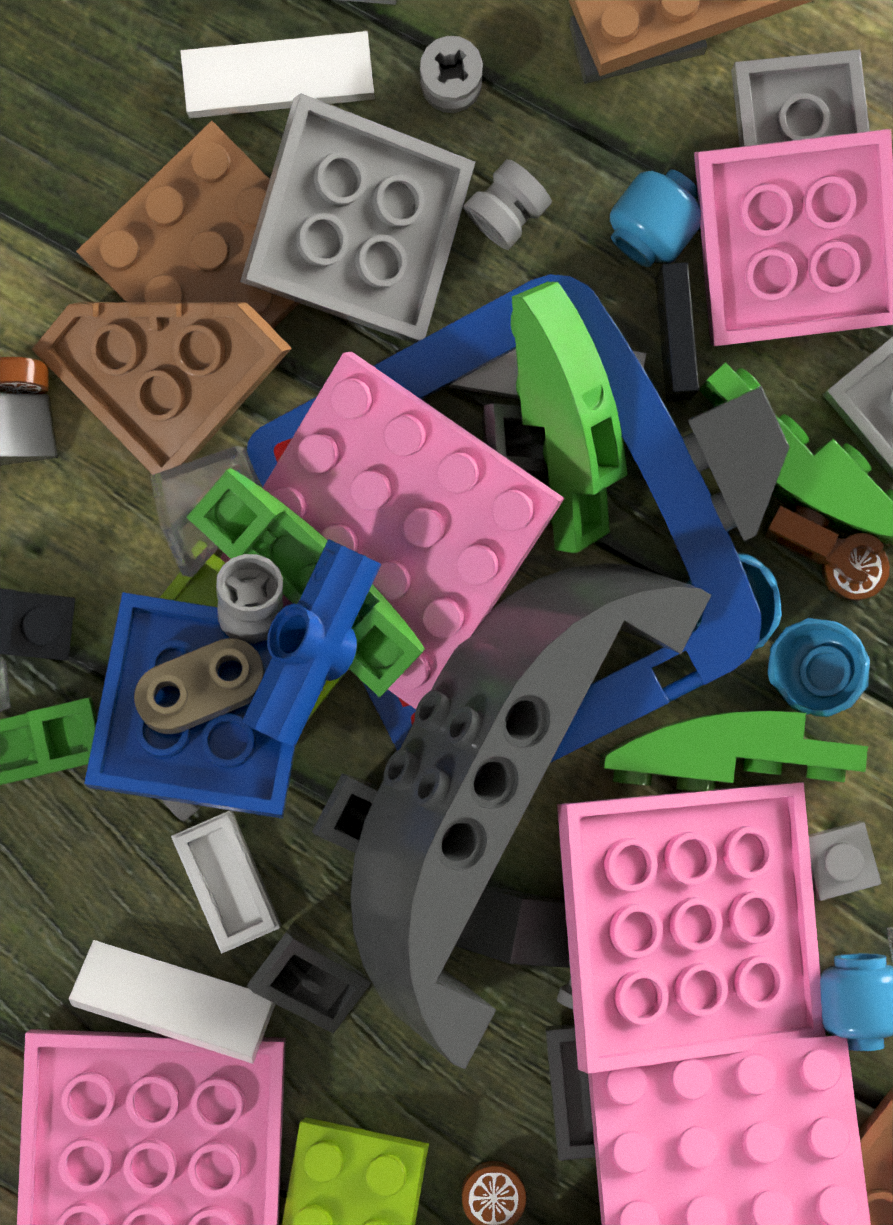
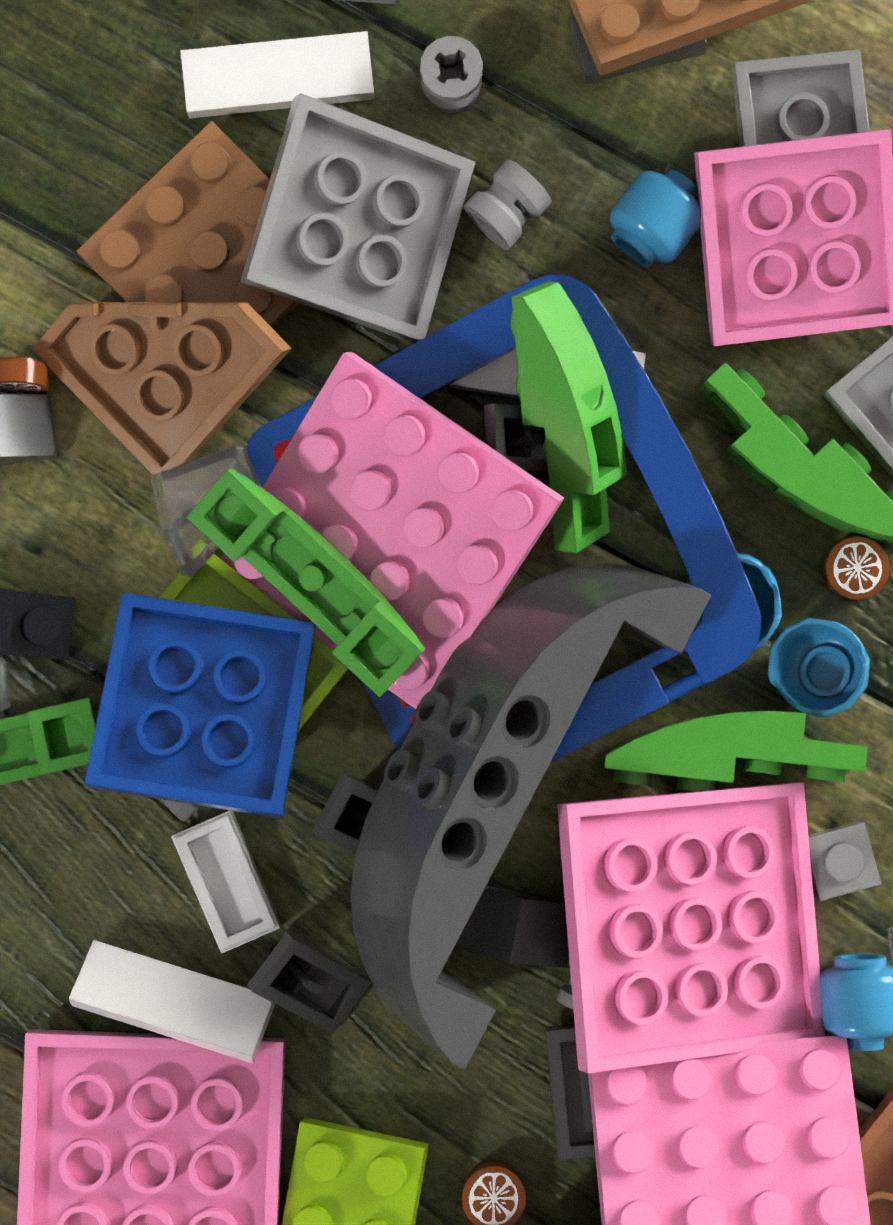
(201, 689): dark tan plate -> none
(240, 586): light grey wheel -> none
(311, 643): blue piece -> none
(677, 332): black tile -> none
(745, 453): dark grey slope -> none
(806, 535): reddish brown plate -> none

